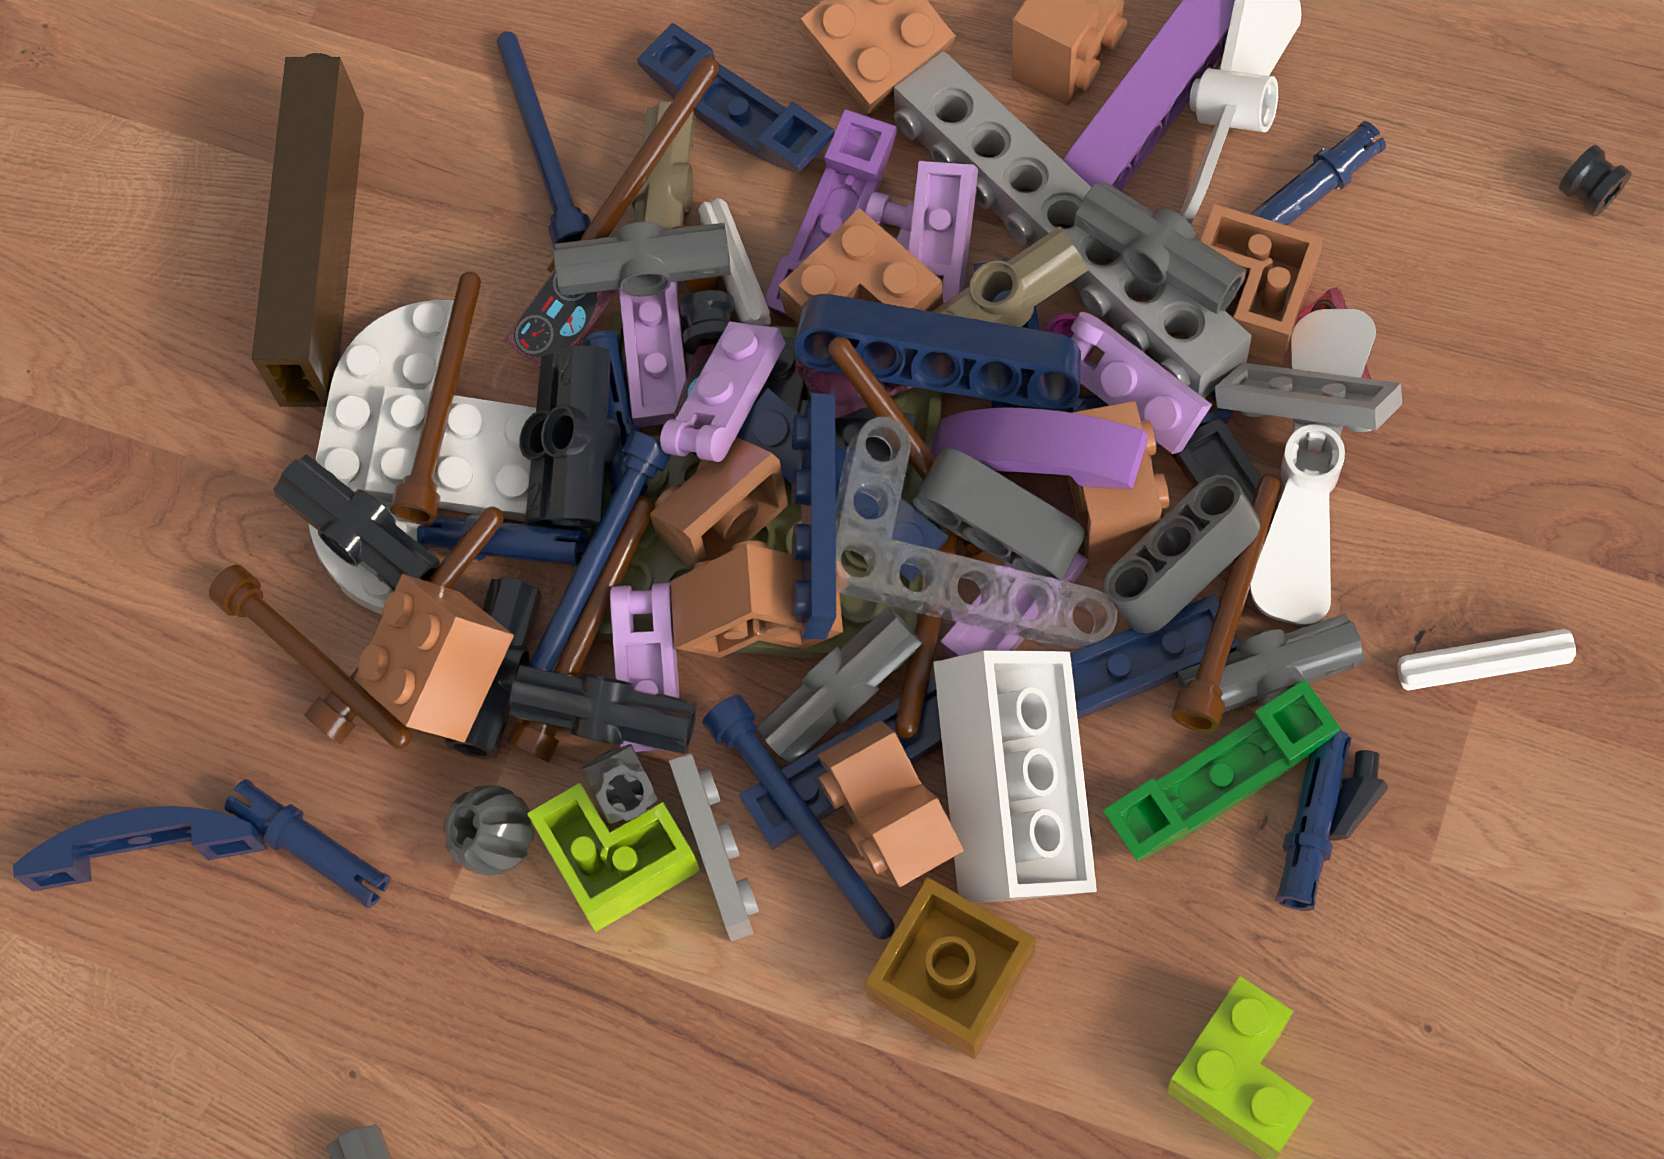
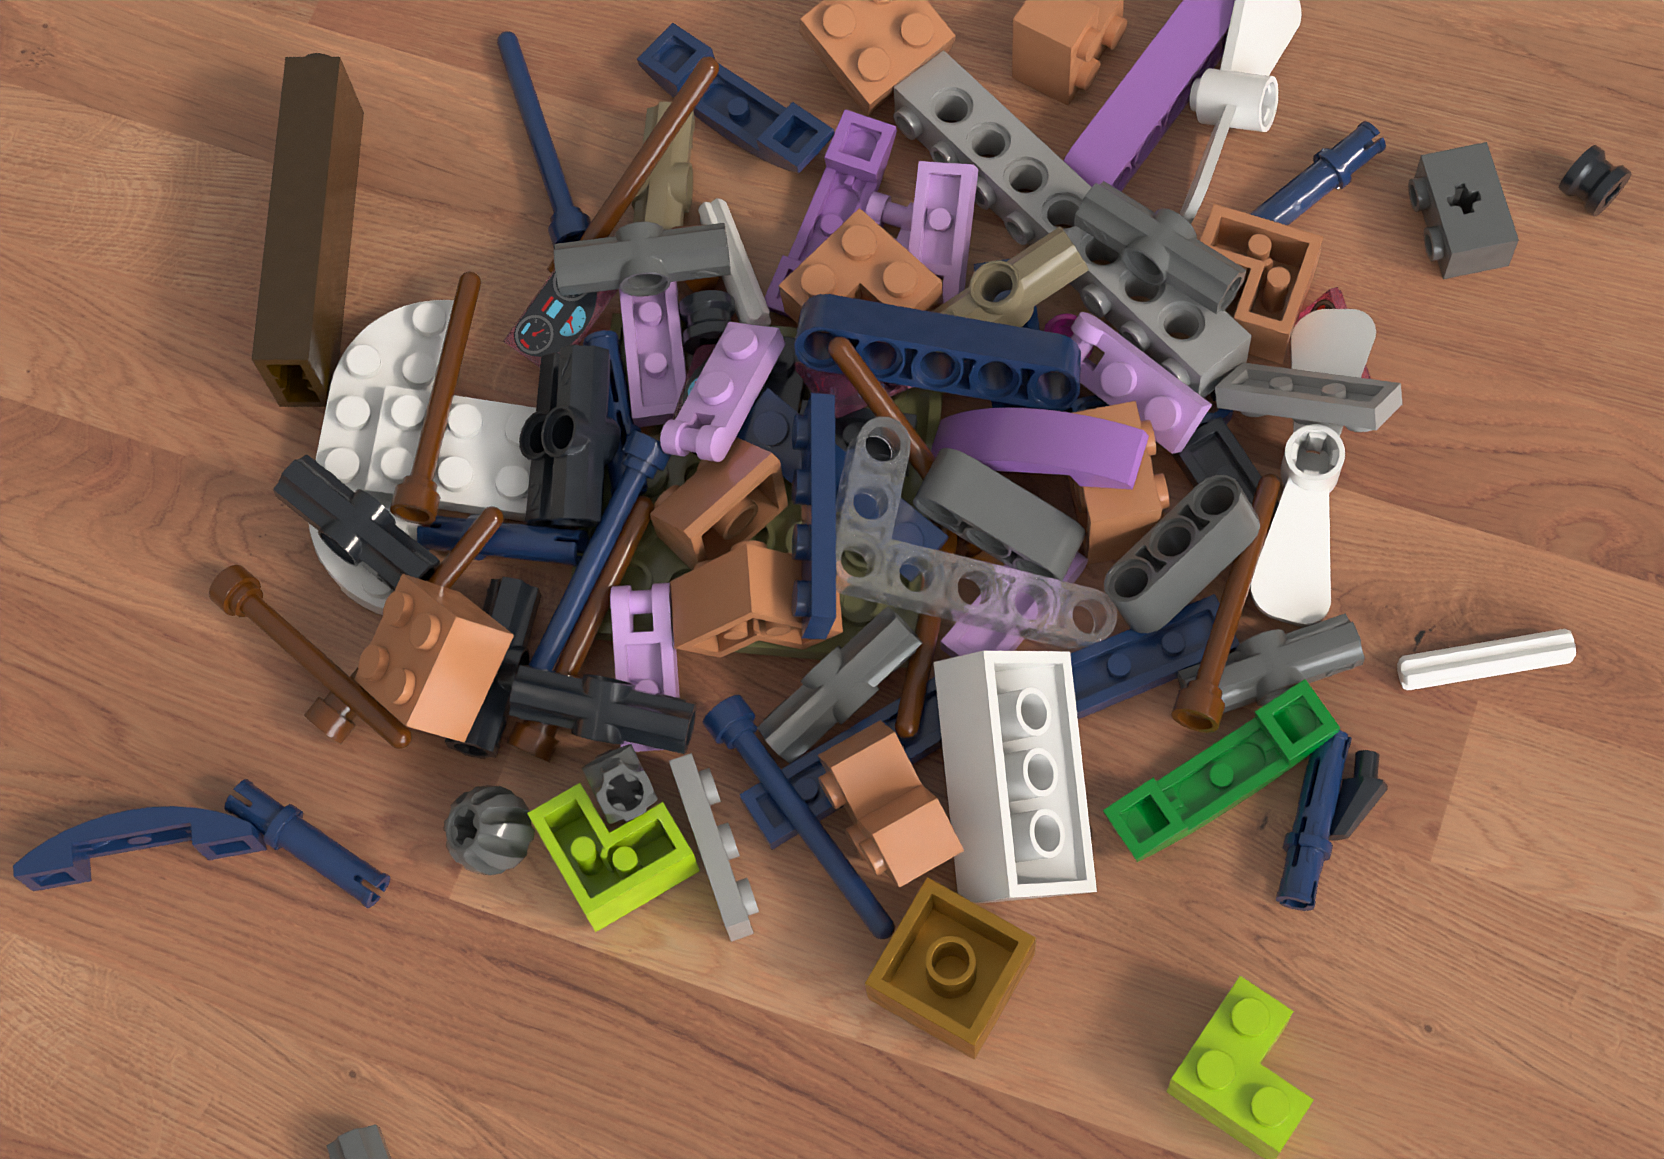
(1463, 211): none -> dark grey brick

